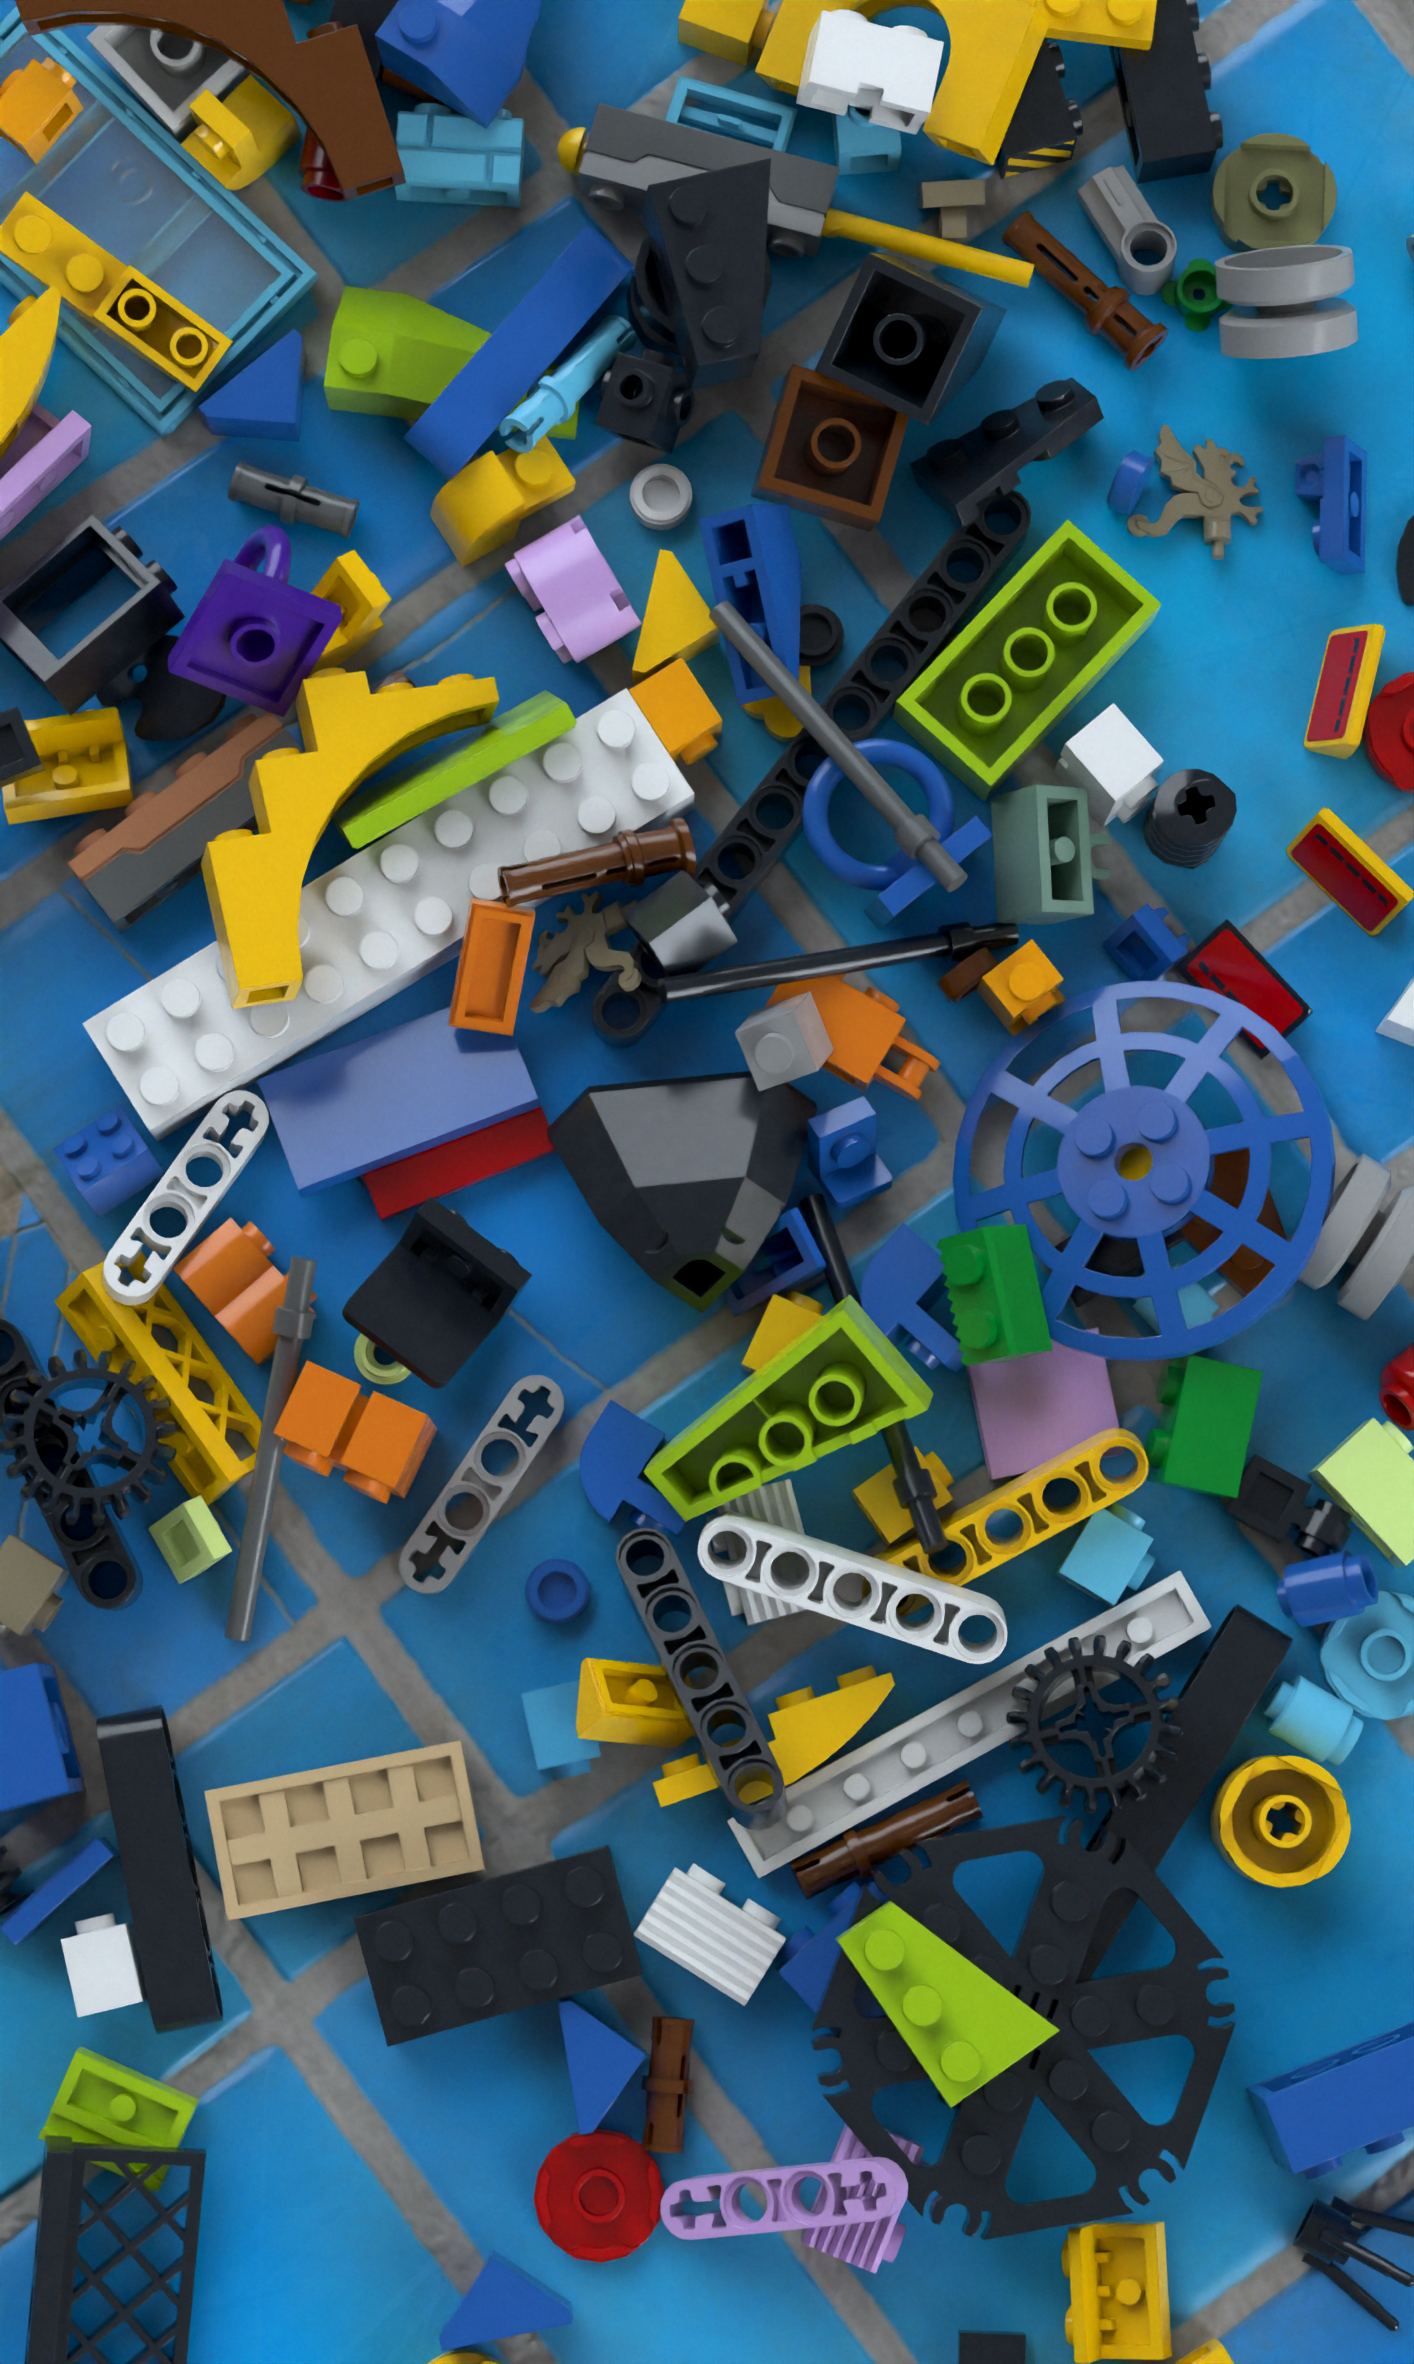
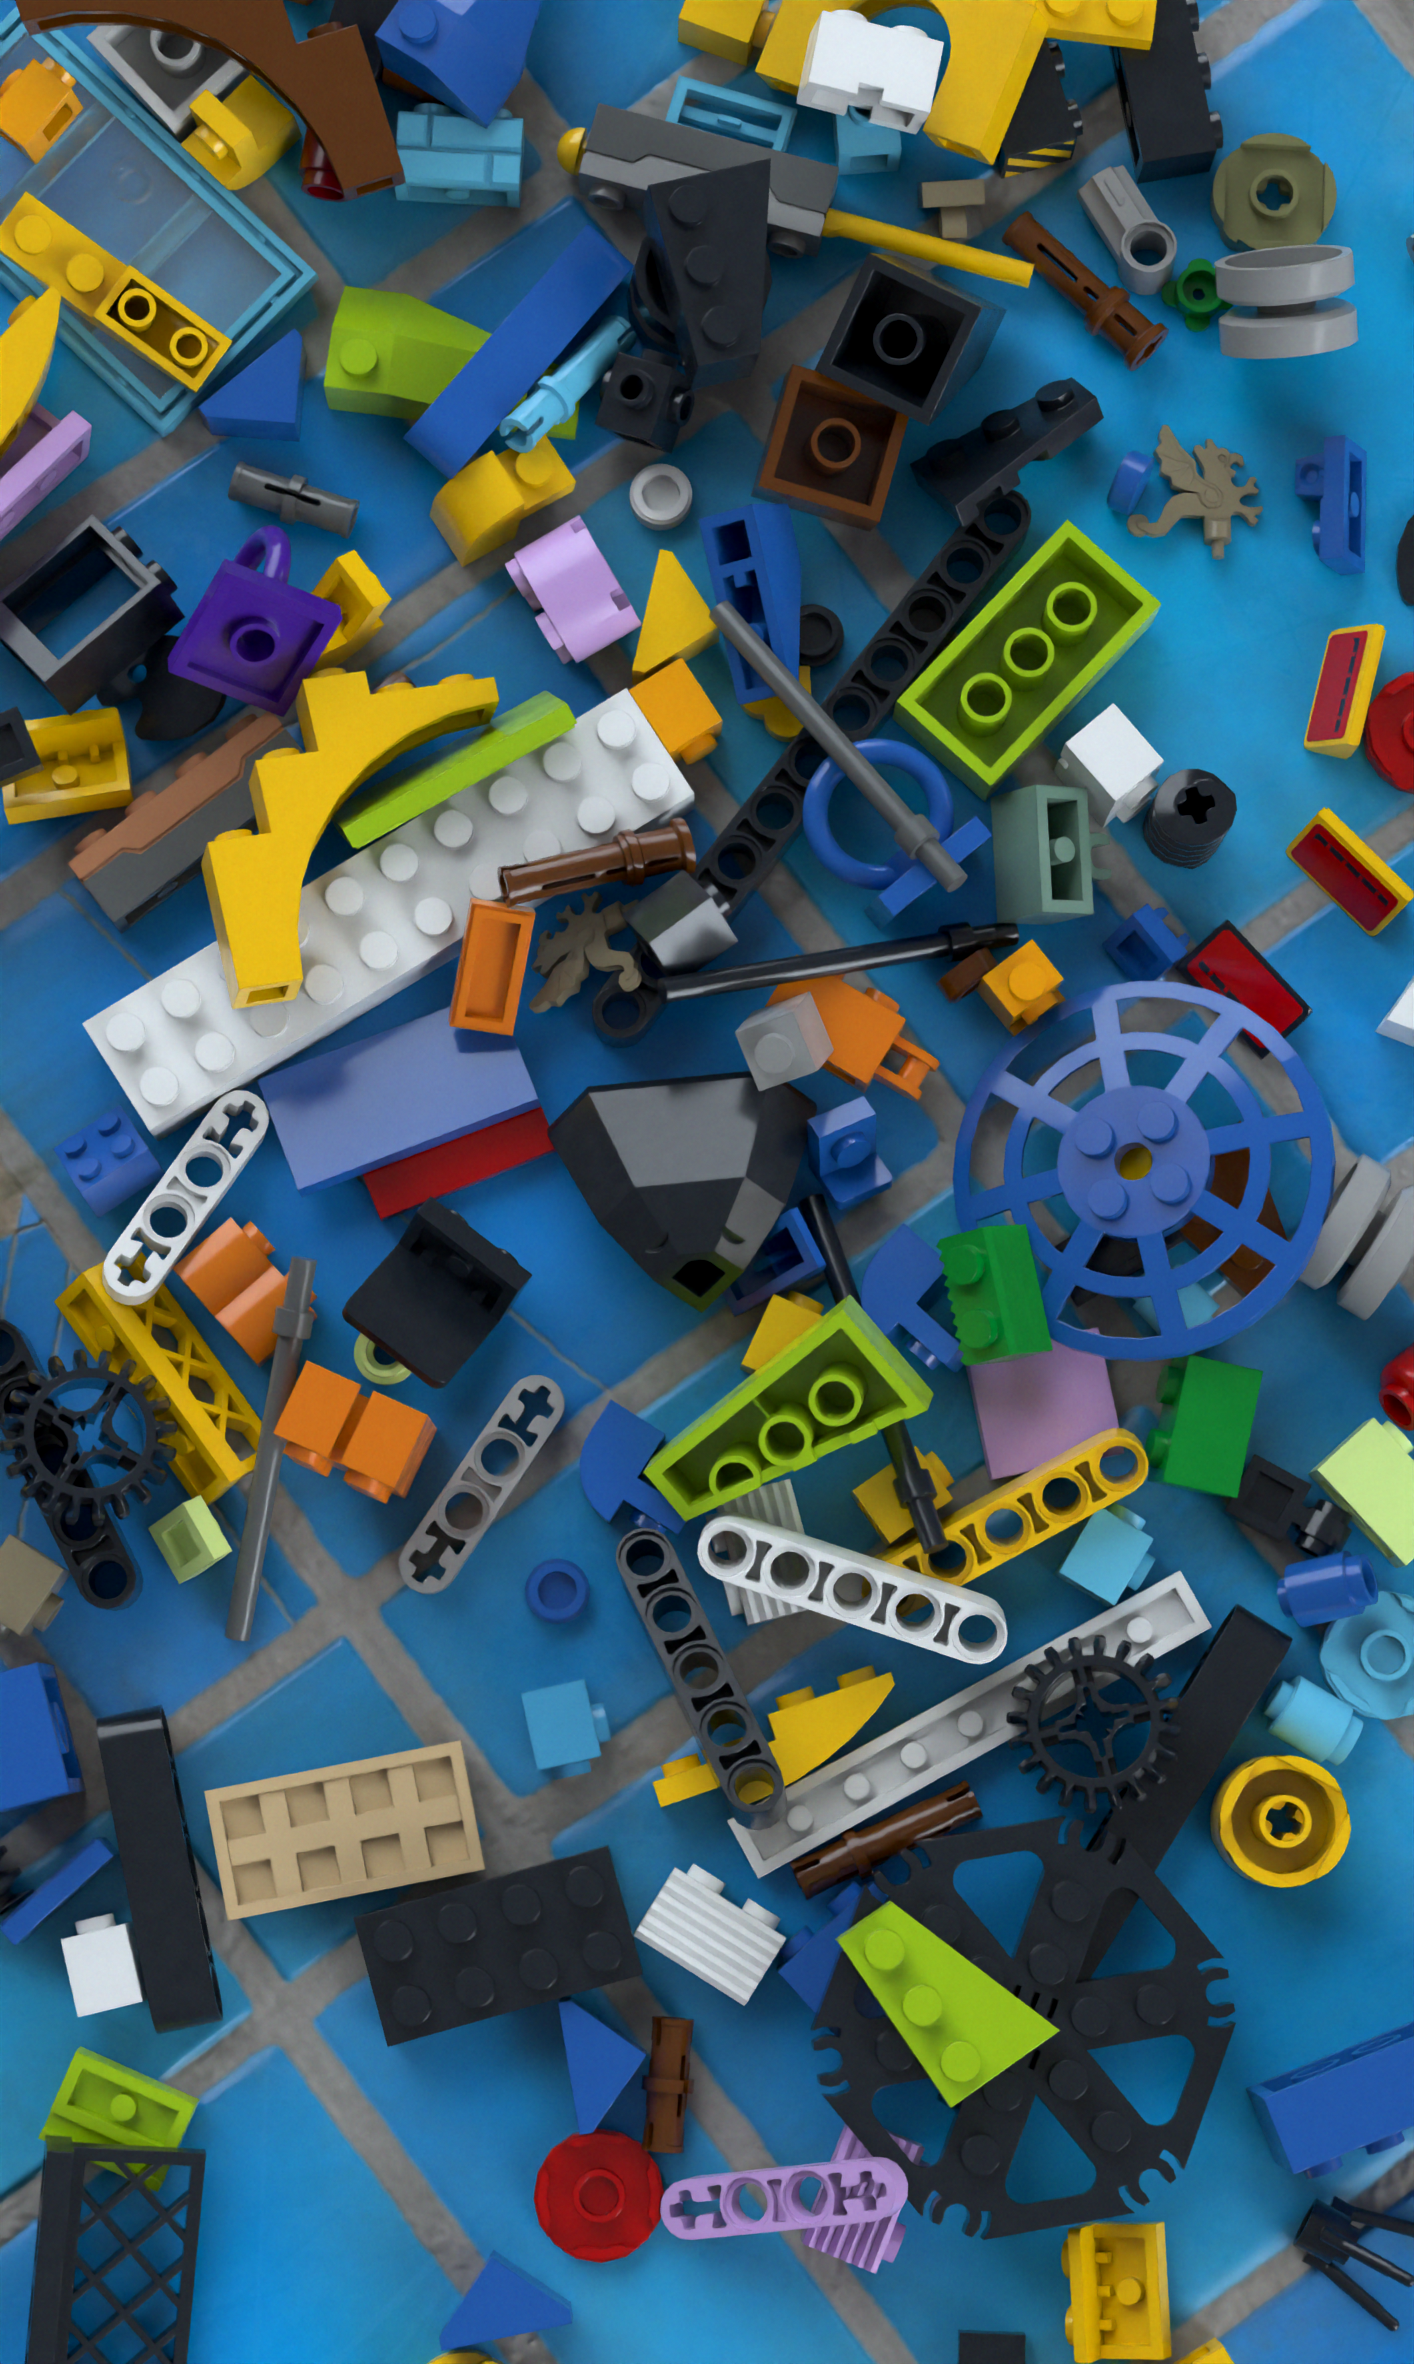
(628, 1704): yellow slope -> none

